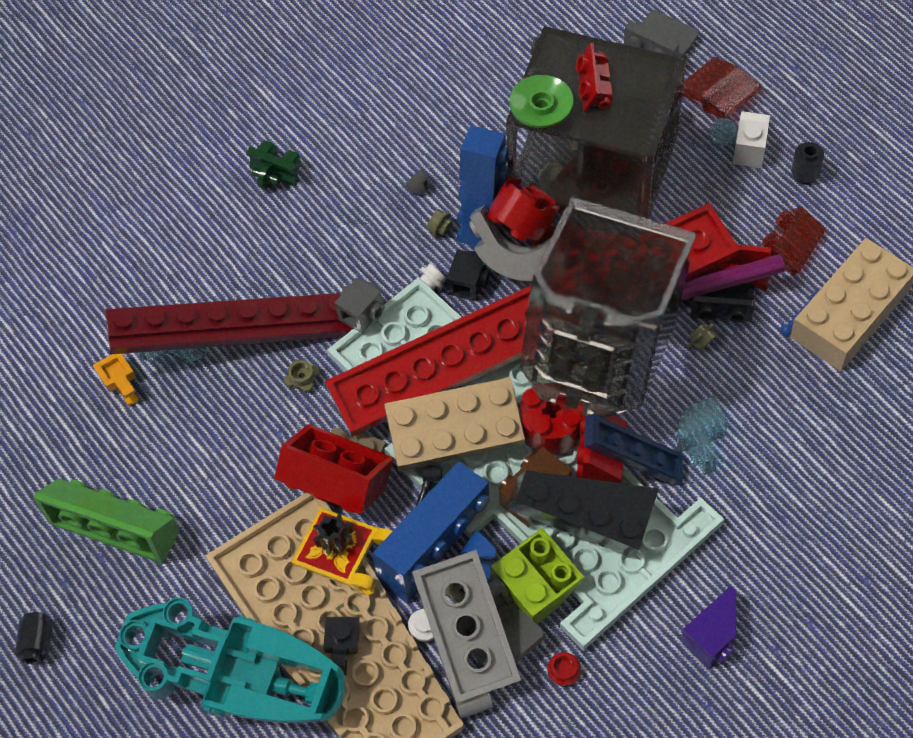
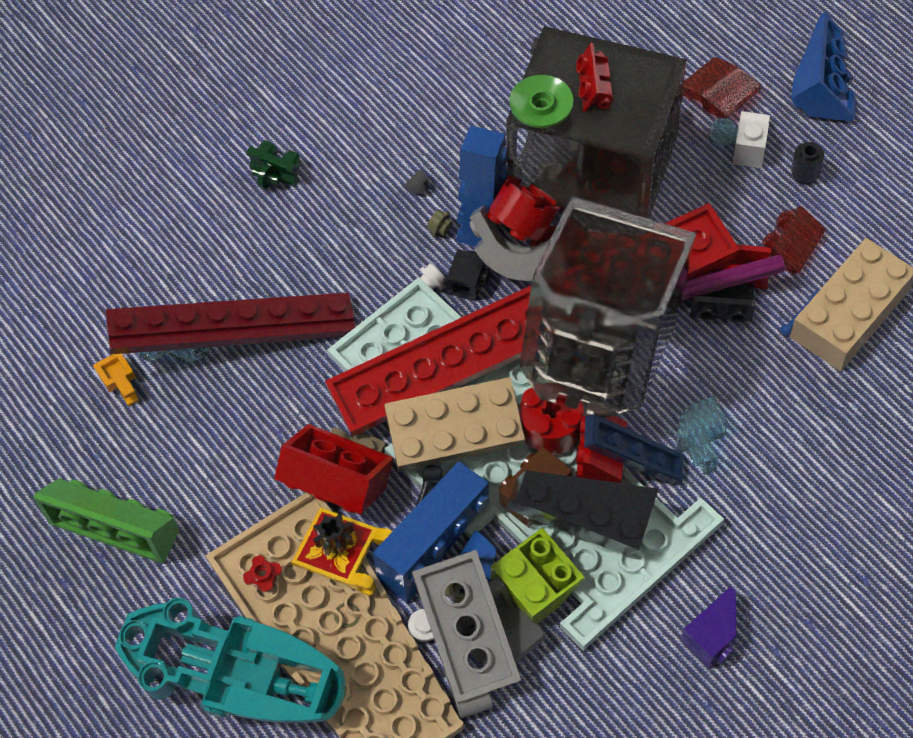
(33, 638): black brick -> none
(266, 582): none -> red plate
(301, 367): olive plate -> none
(341, 639): black plate -> none
(359, 305): dark grey brick -> none
(564, 669): red plate -> none
(661, 35): dark grey bracket -> none
(702, 336): olive plate -> none
(822, 76): none -> blue wedge

